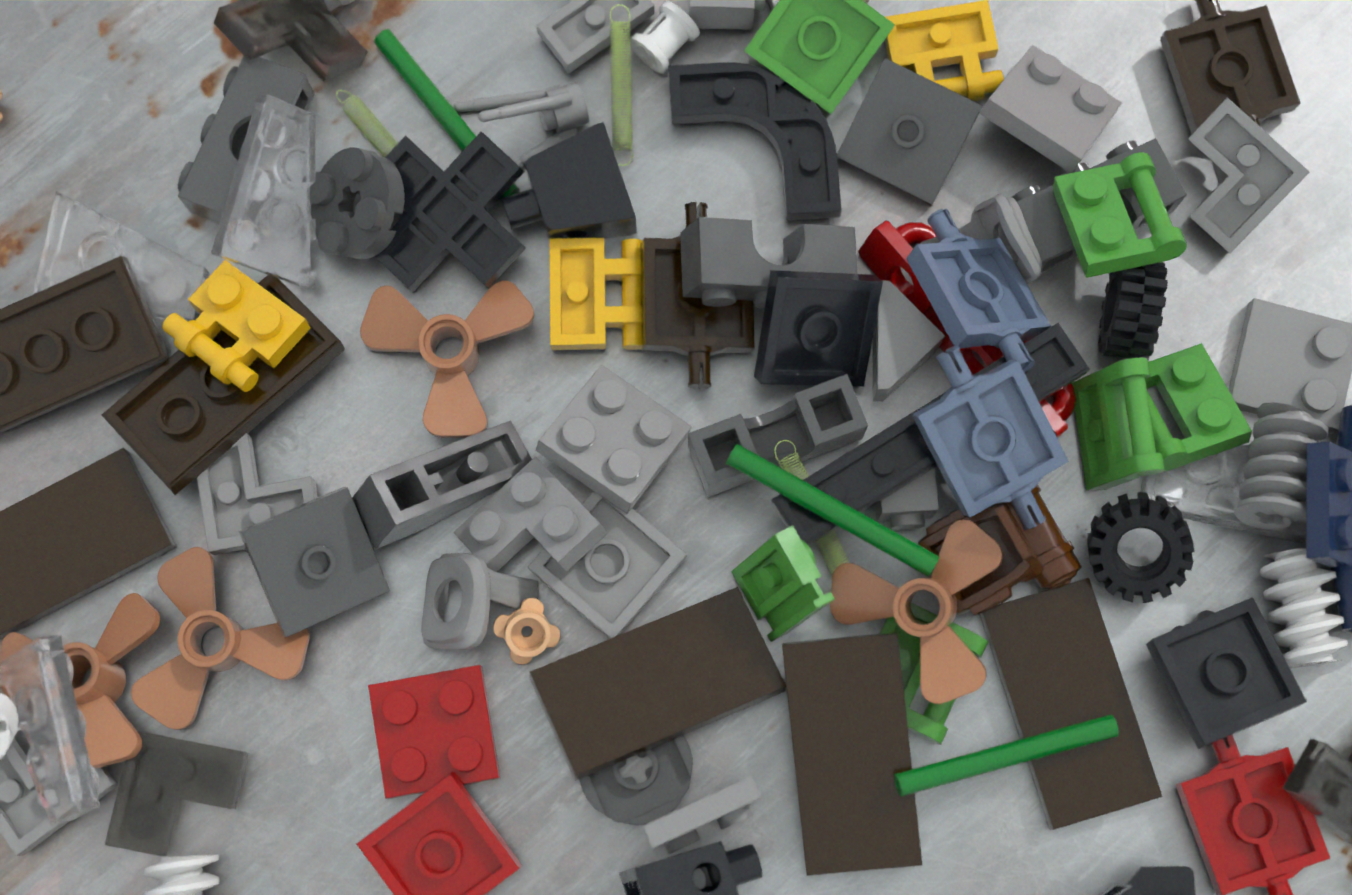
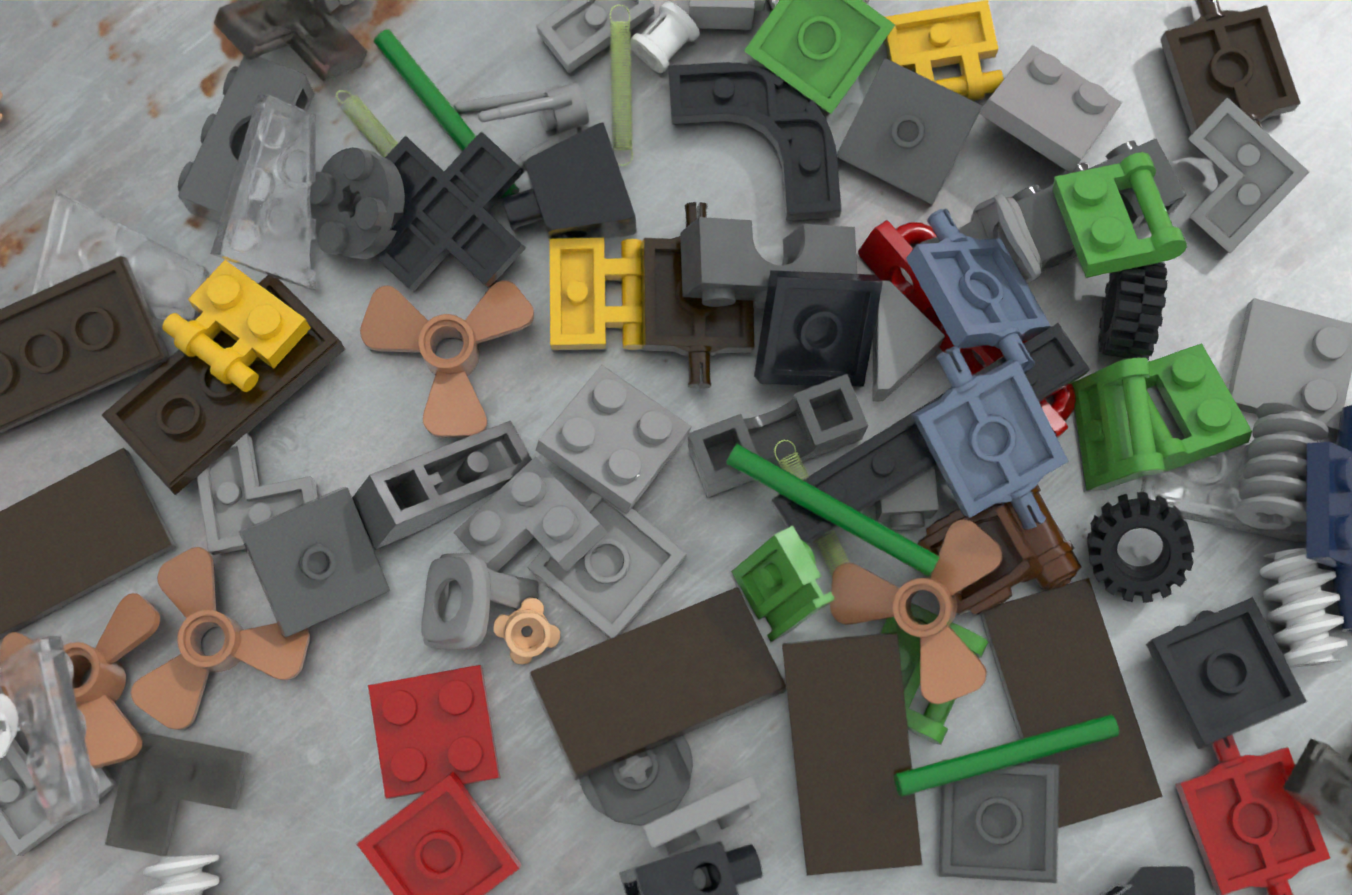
(1002, 825): none -> dark grey plate

